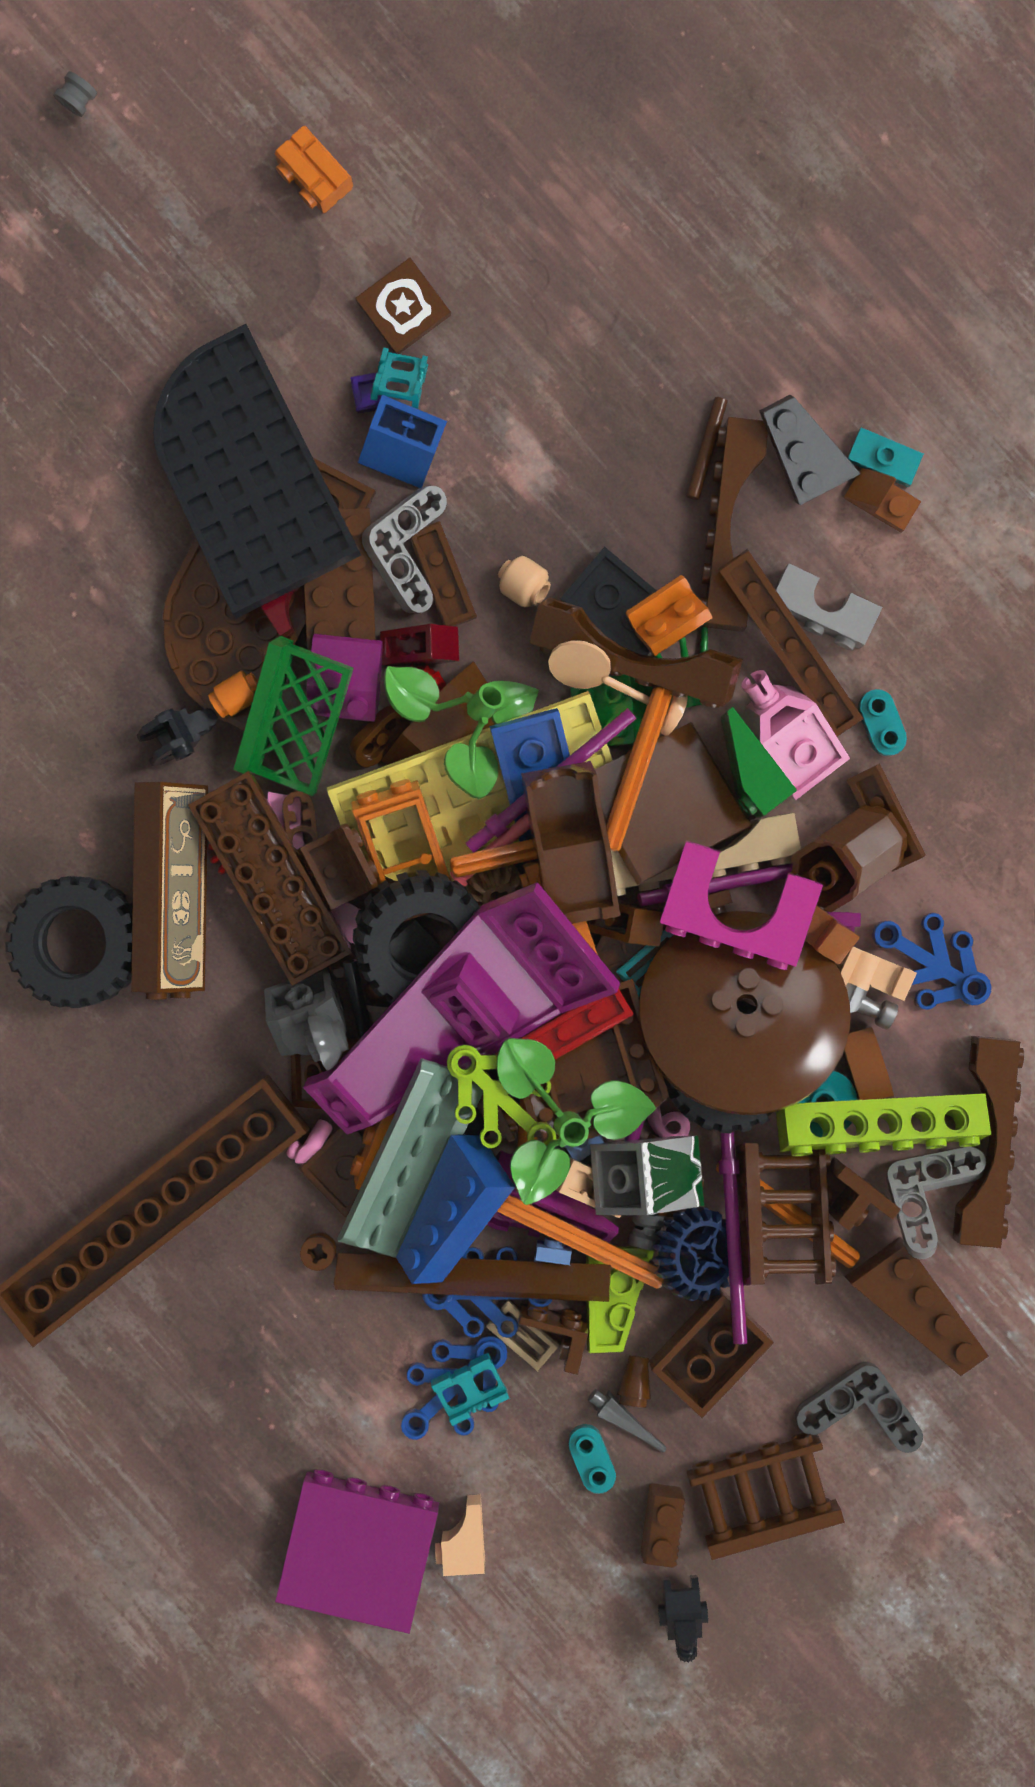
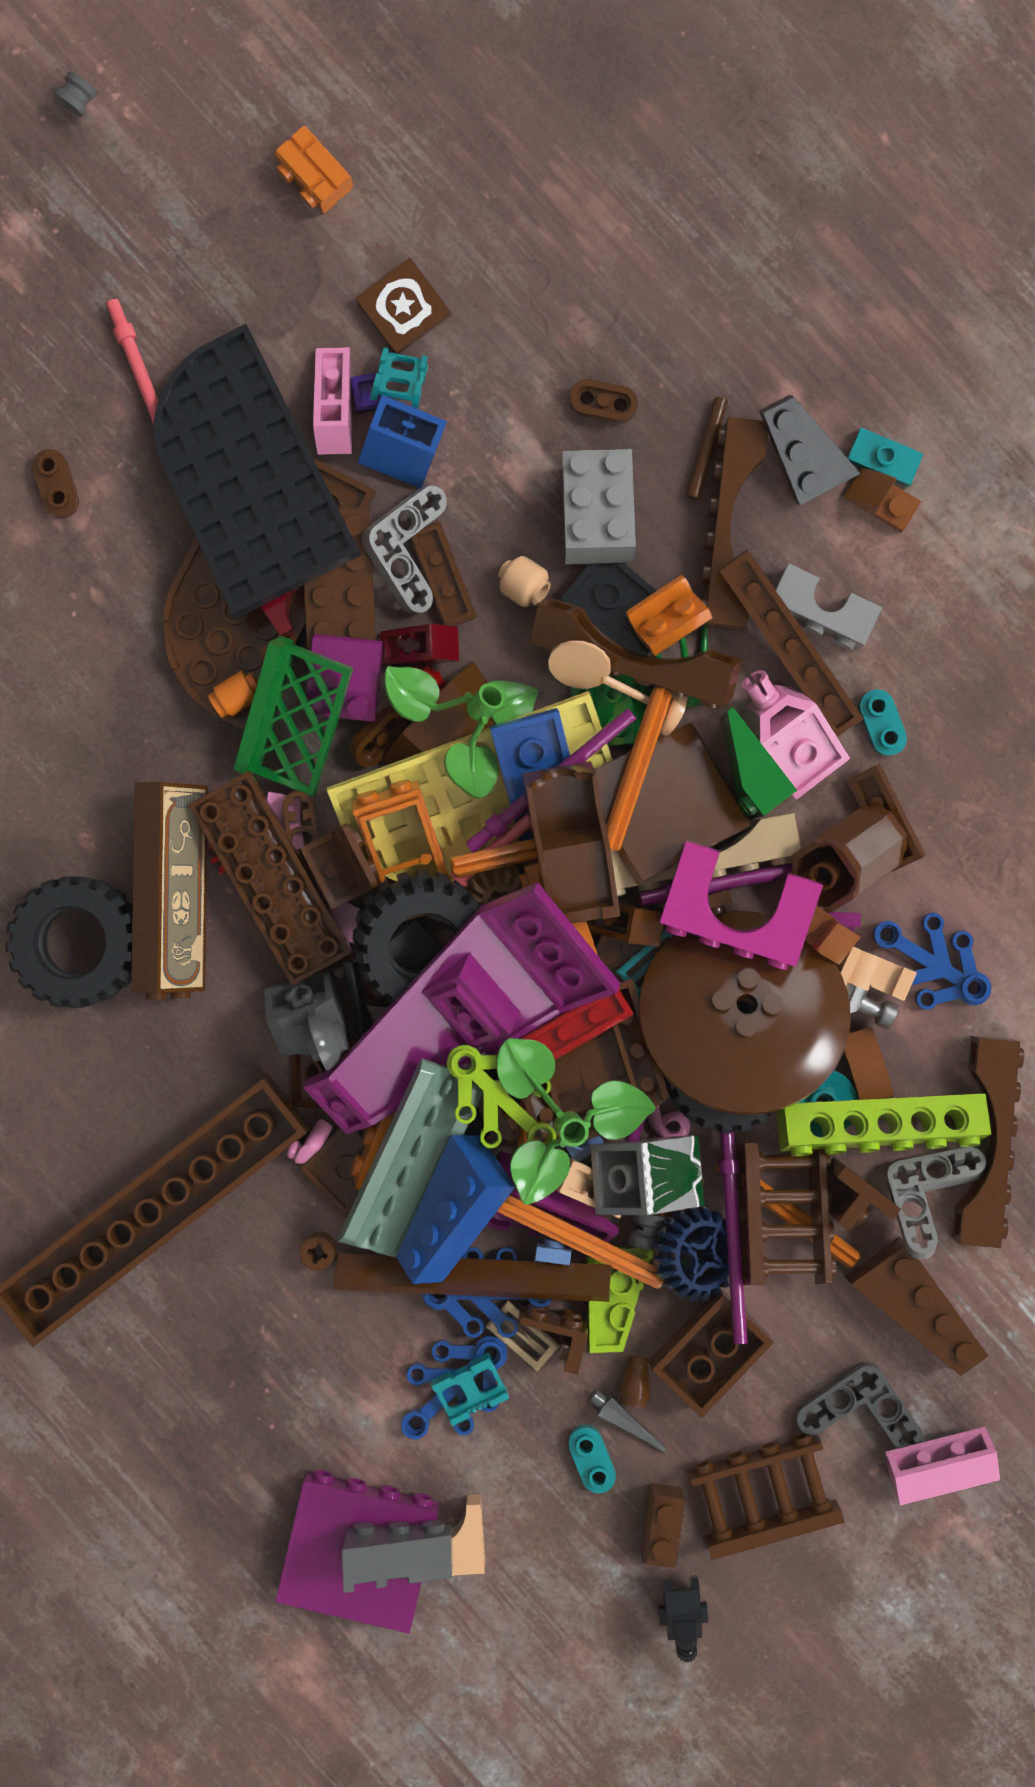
(55, 482): none -> reddish brown plate
(126, 337): none -> coral bar
(177, 733): black hinge -> none
(332, 401): none -> bright pink slope
(396, 1553): none -> dark grey wedge
(598, 506): none -> light grey brick
(604, 398): none -> reddish brown plate
(943, 1465): none -> bright pink brick

